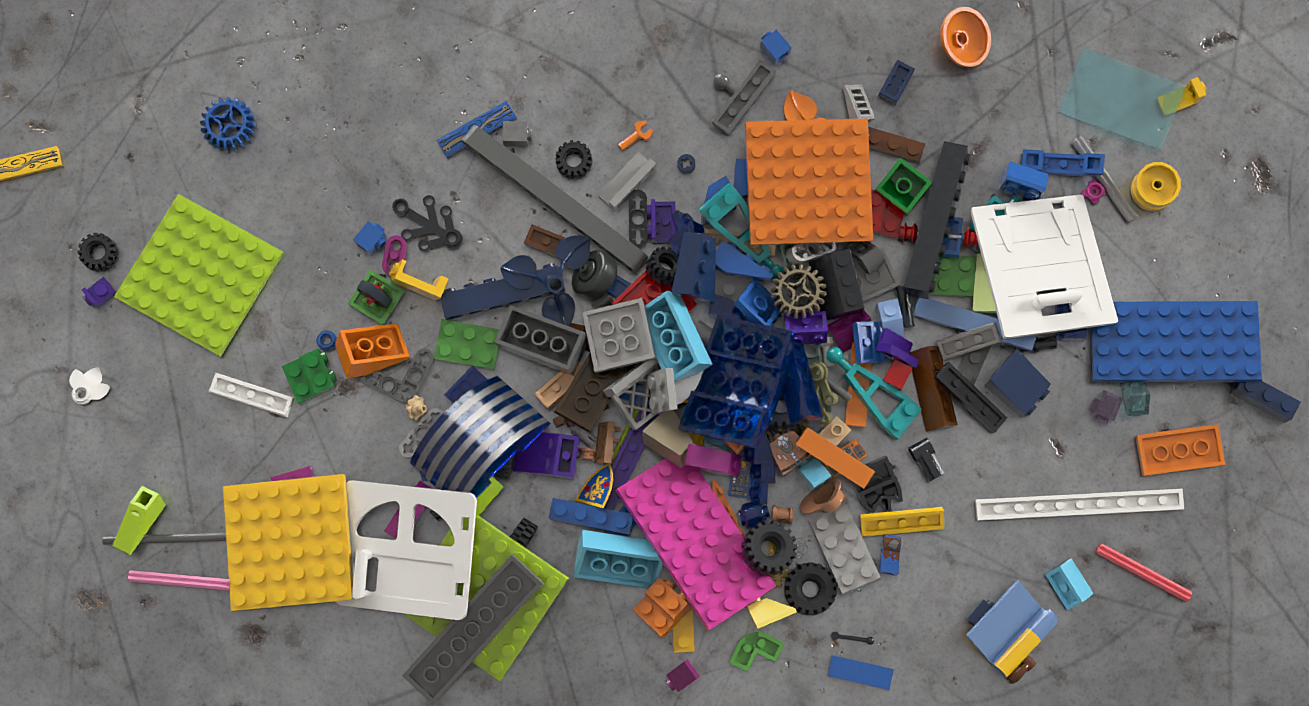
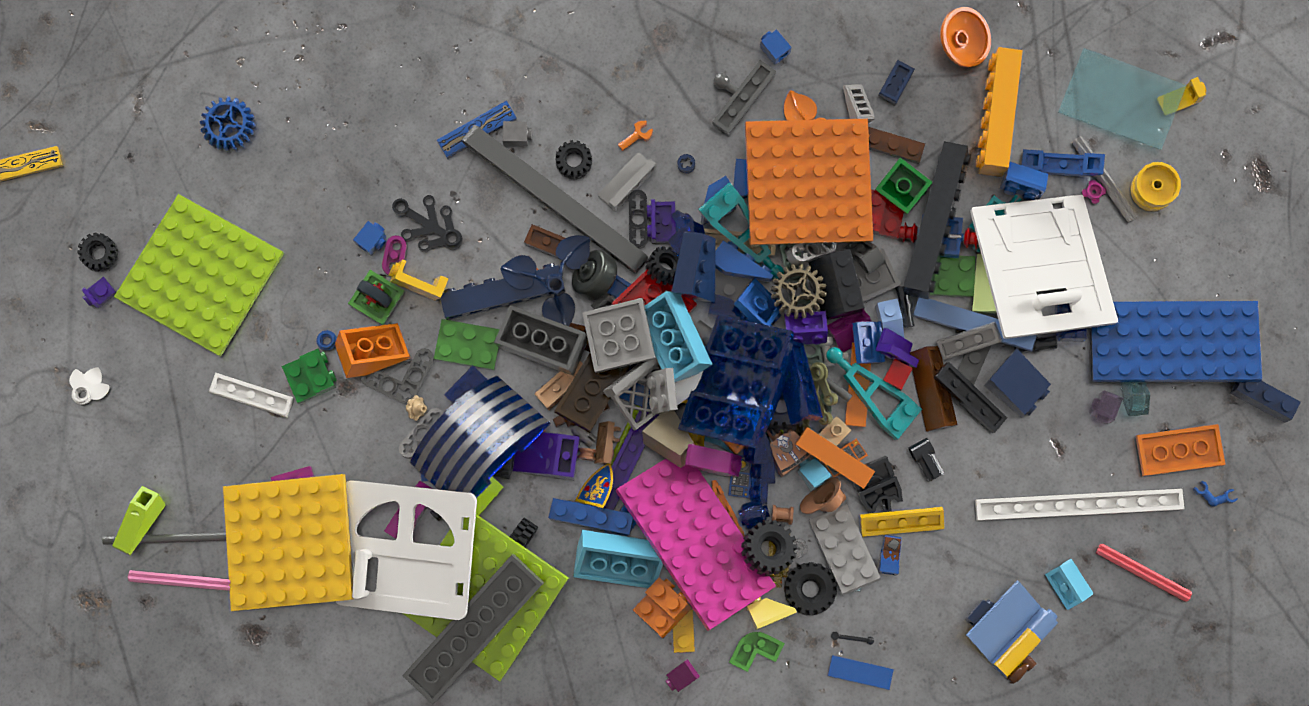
(999, 112): none -> light orange brick
(1213, 501): none -> blue arm

